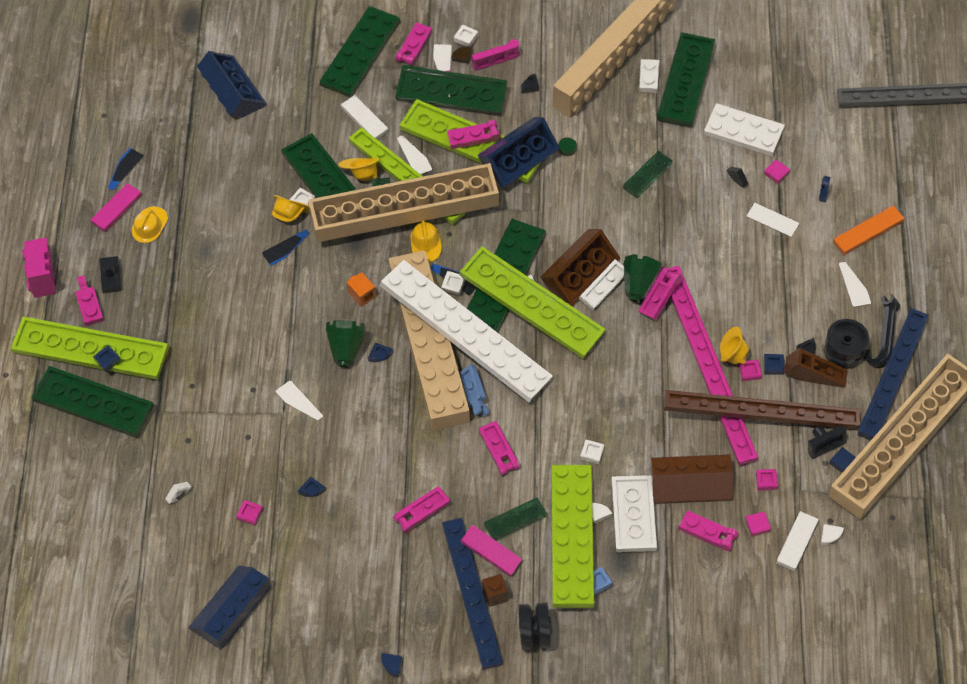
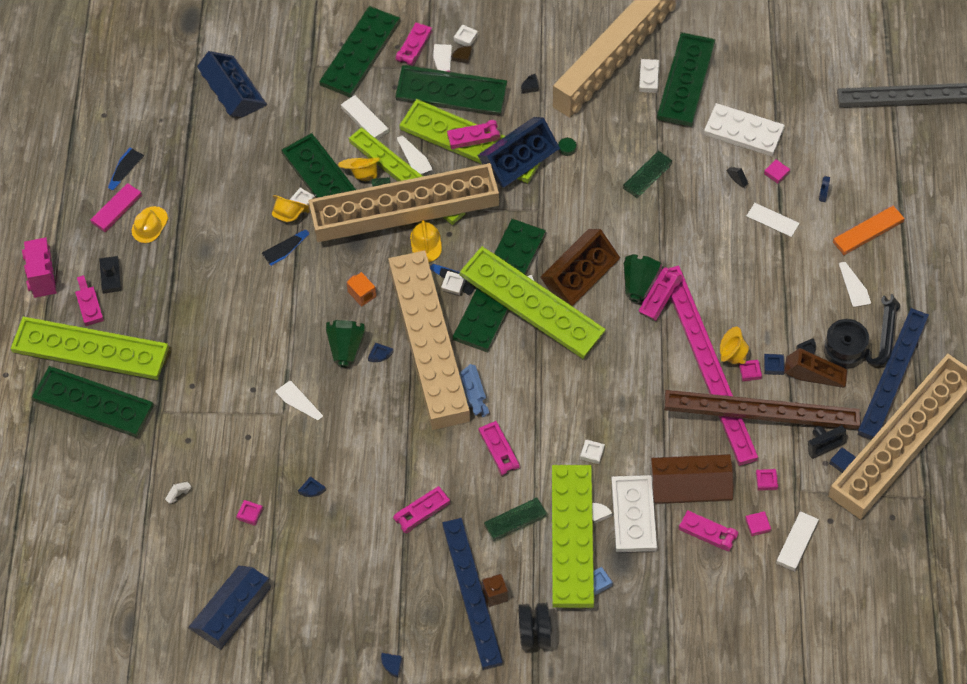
(106, 358): dark blue tile -> none
(466, 331): white plate -> none
(491, 550): dark pink tile -> none
(496, 55): dark pink plate -> none
(603, 285): white tile -> none
(831, 534): white tile -> none

